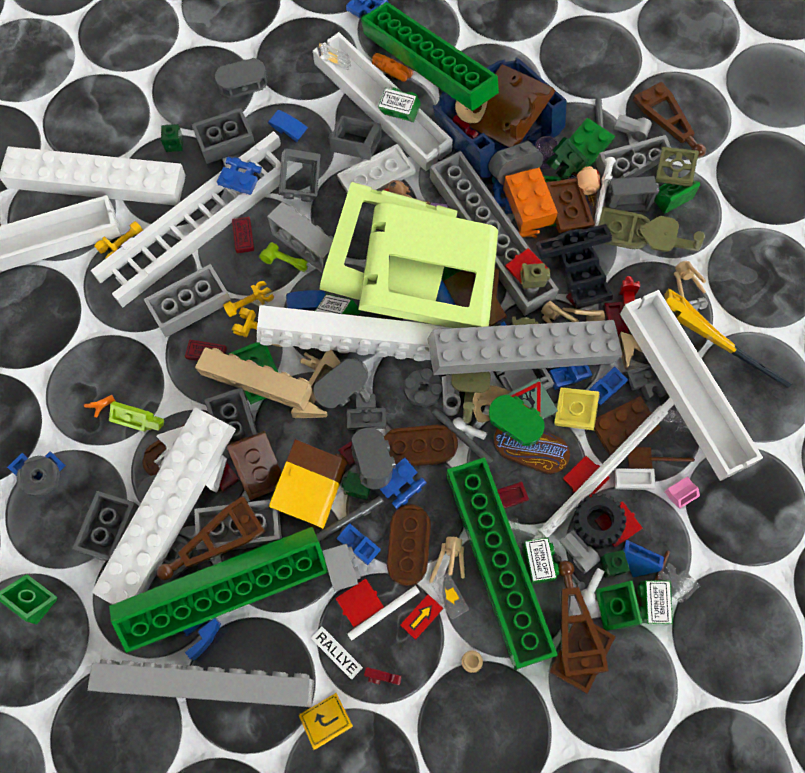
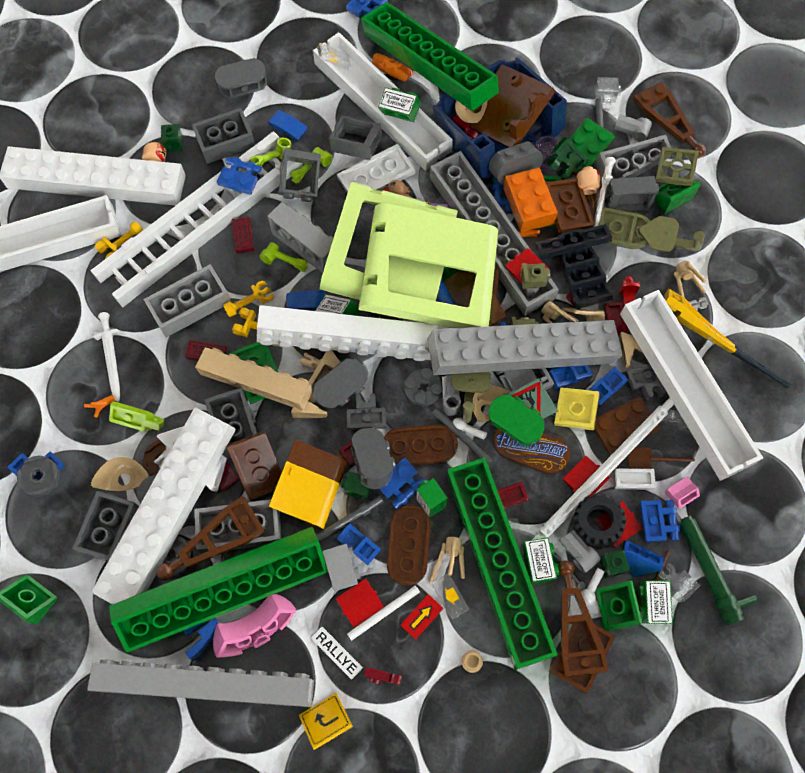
(107, 338): none -> white sword
(108, 474): none -> tan piece
(154, 152): none -> light nougat head
(253, 629): none -> bright pink brick
(282, 143): none -> lime brick
(325, 159): none -> lime brick
(431, 497): none -> green brick
(608, 90): none -> clear brick
(653, 521): none -> blue plate
(725, 600): none -> dark green cylinder

